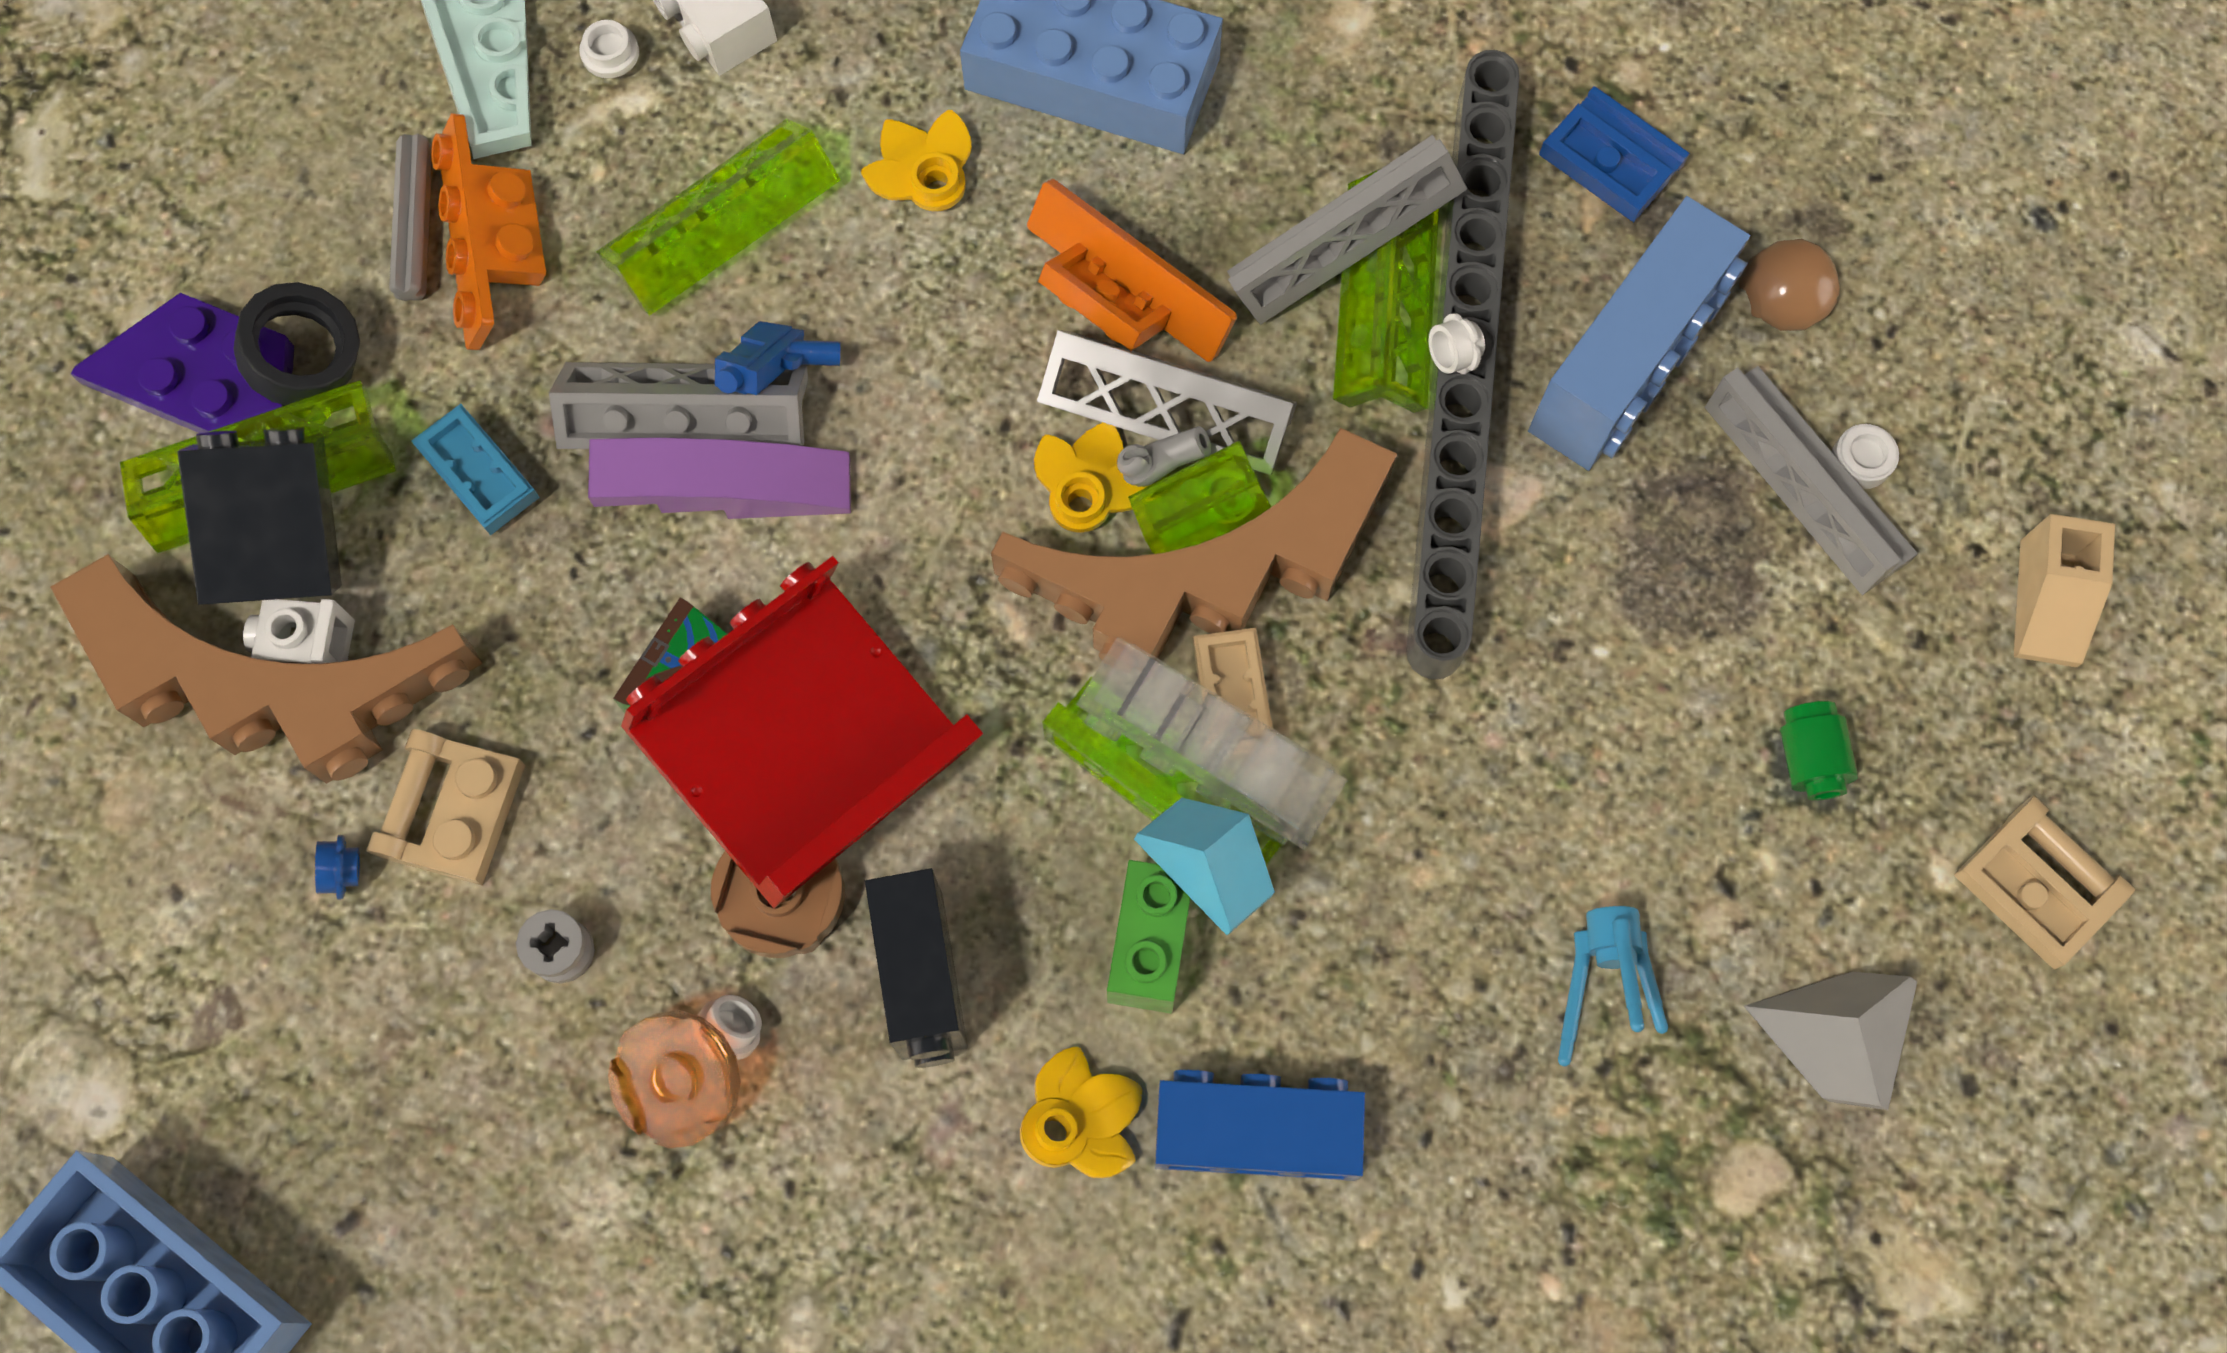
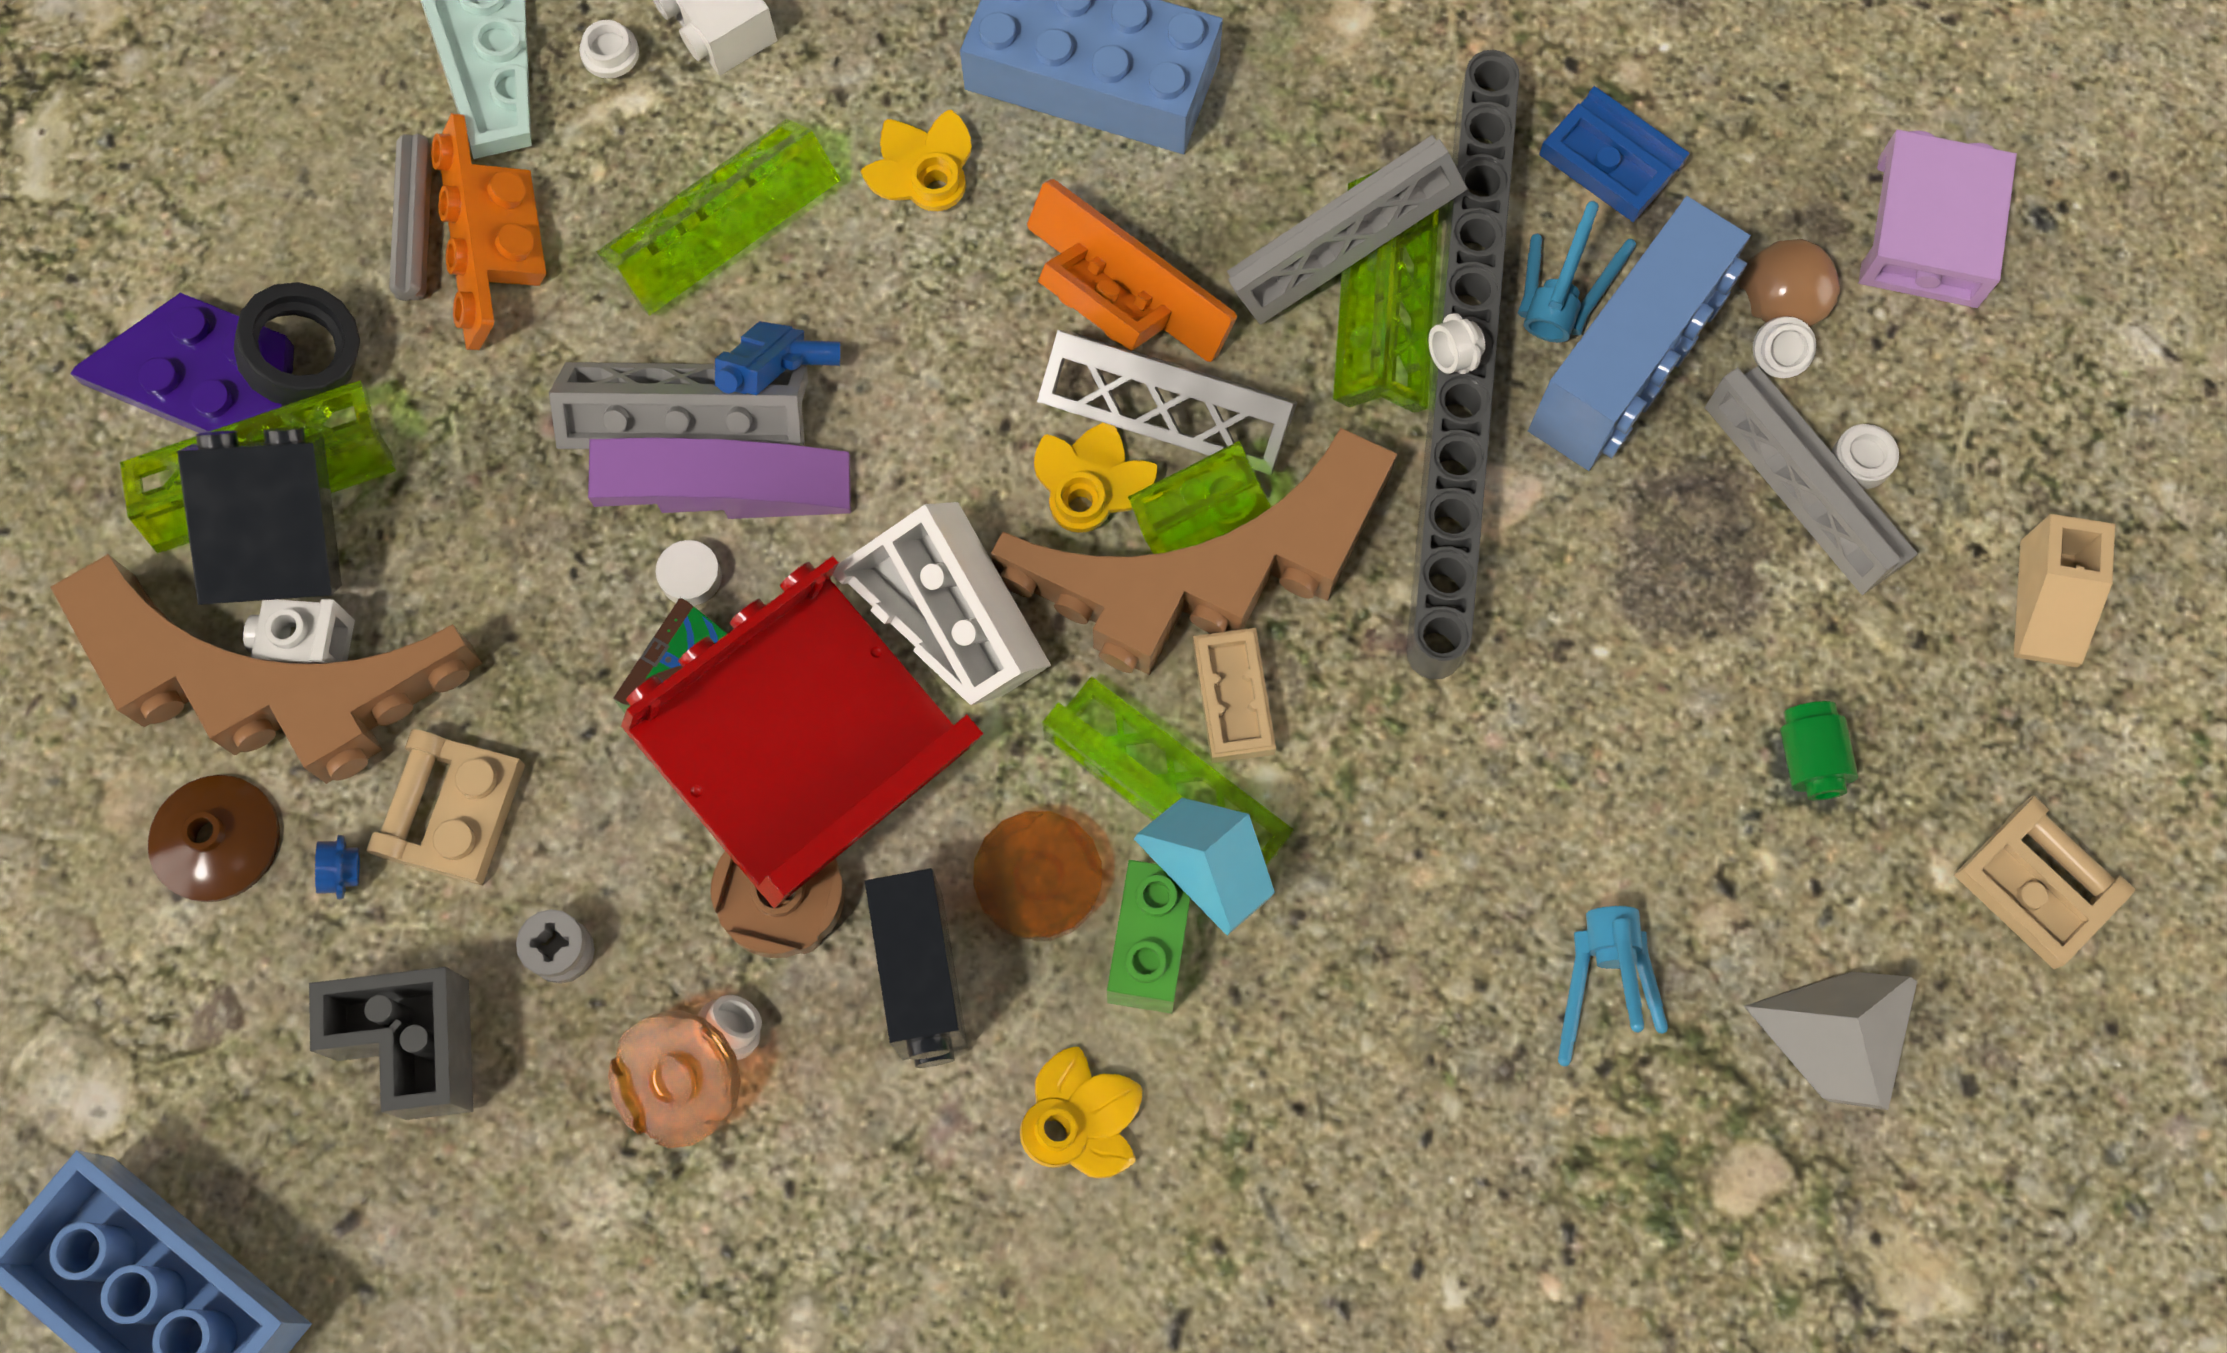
(235, 854): none -> reddish brown dish
(415, 1027): none -> dark grey brick
(475, 469): dark azure plate -> none
(689, 572): none -> white tile
(948, 601): none -> white wedge
(1037, 875): none -> clear orange tile
(1151, 462): light grey arm -> none
(1211, 742): clear wedge -> none
(1260, 1127): blue brick -> none
(1554, 309): none -> dark azure plant
(1784, 347): none -> white plate
(1940, 218): none -> lavender panel

